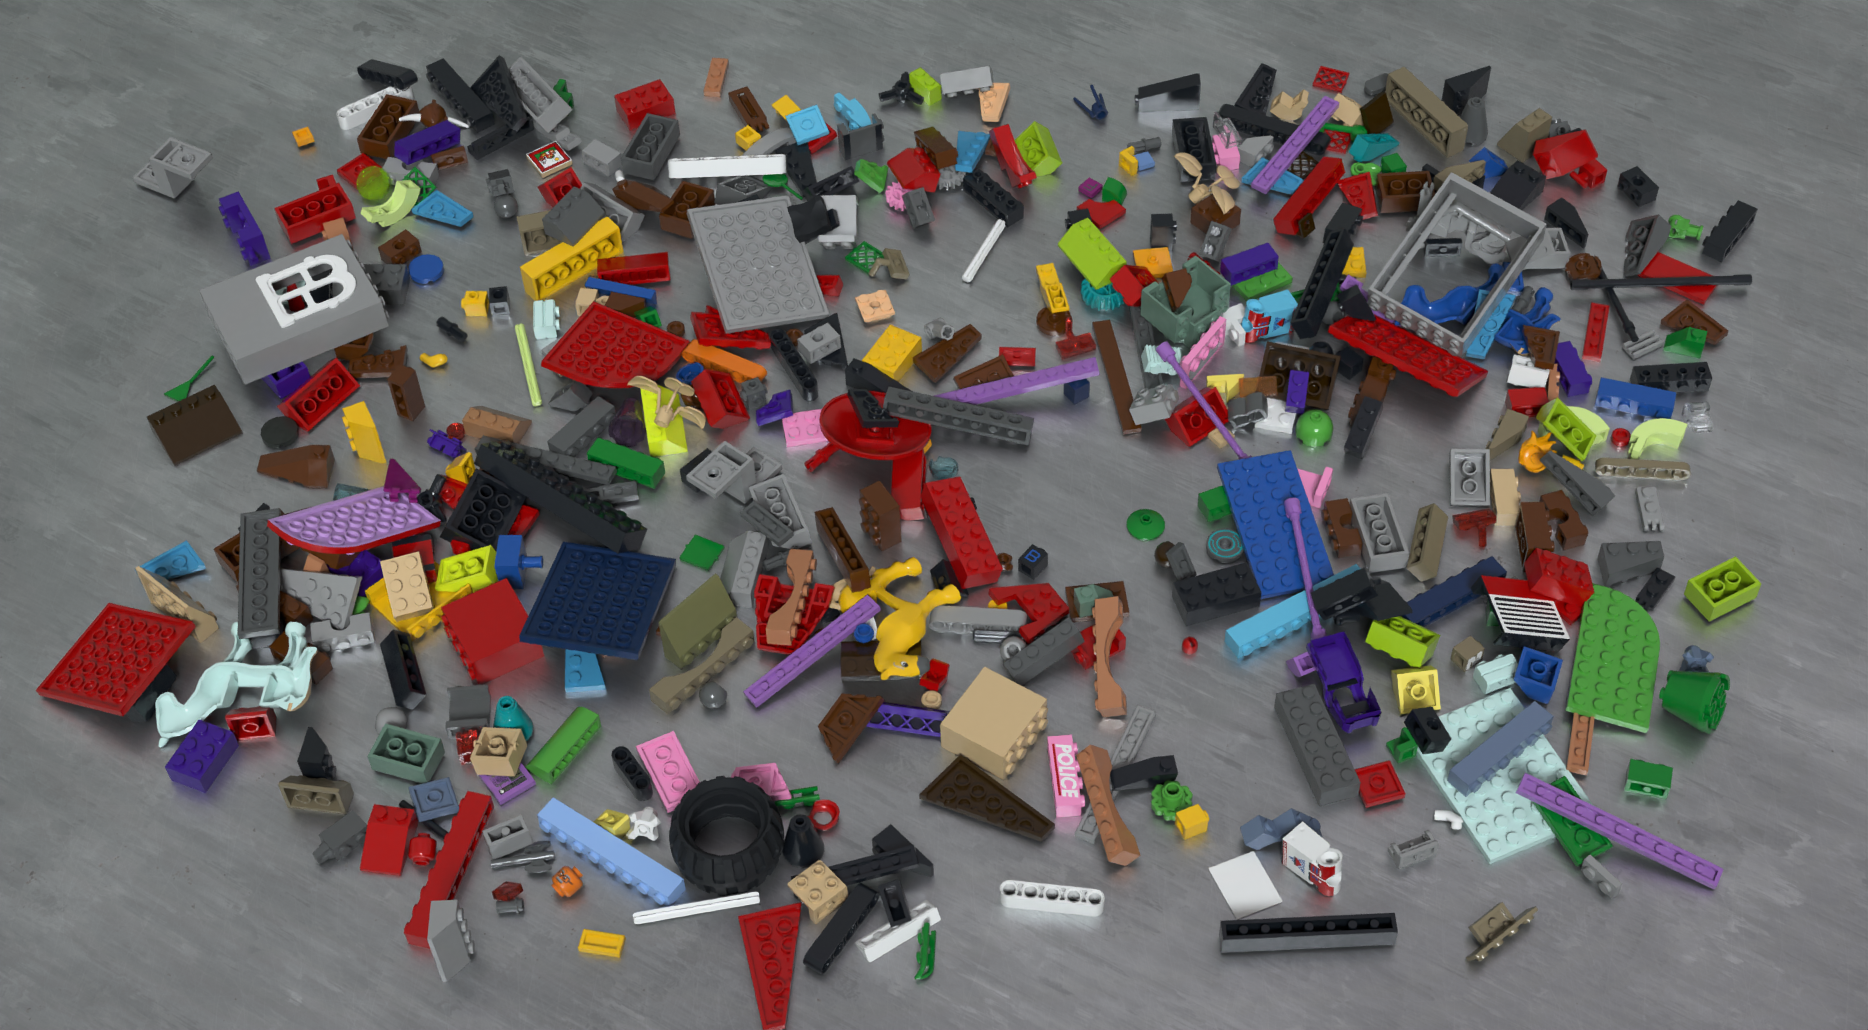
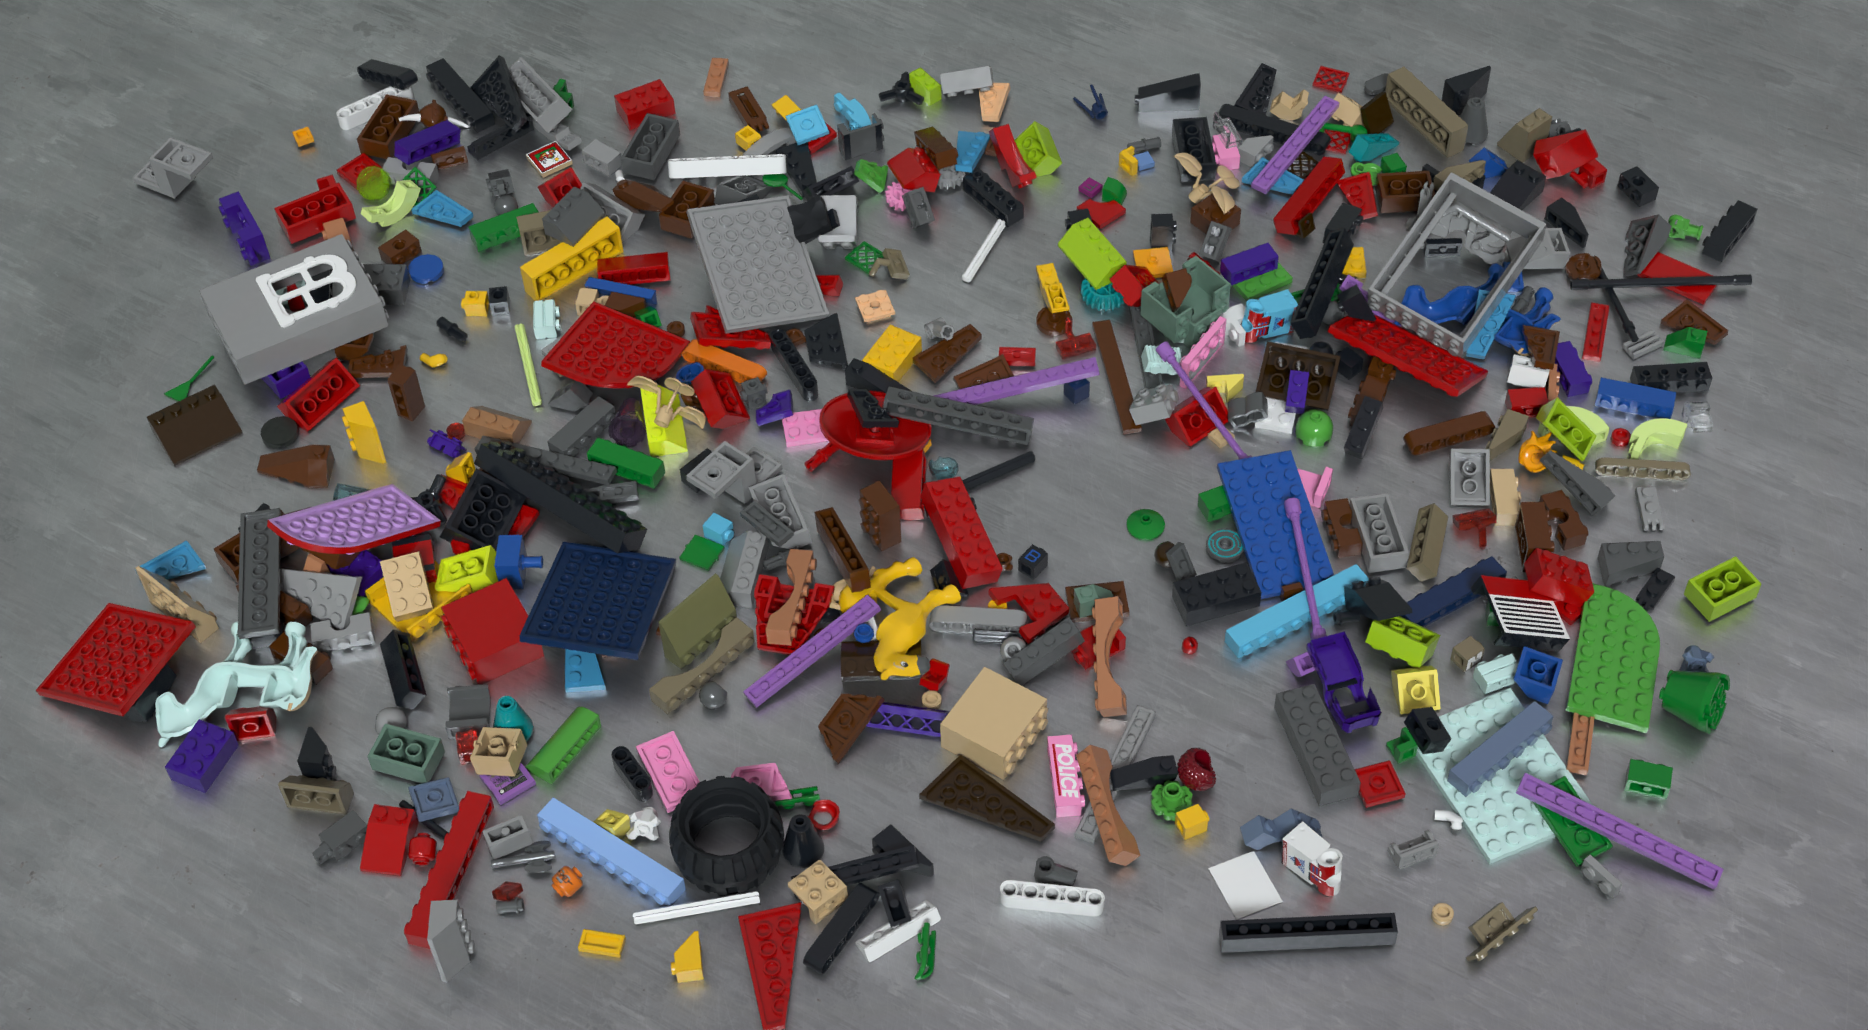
(399, 481): magenta flag -> none
(499, 228): none -> green brick
(688, 960): none -> yellow slope
(718, 529): none -> medium azure brick
(819, 343): light grey brick -> none
(999, 470): none -> black axle
(1056, 873): none -> dark grey piece
(1196, 769): none -> dark red hair
(1266, 385): clear orange tile -> none
(1290, 590): none -> reddish brown tile
(1344, 594): black brick -> none
(1442, 914): none -> tan tile
(1449, 433): none -> reddish brown beam

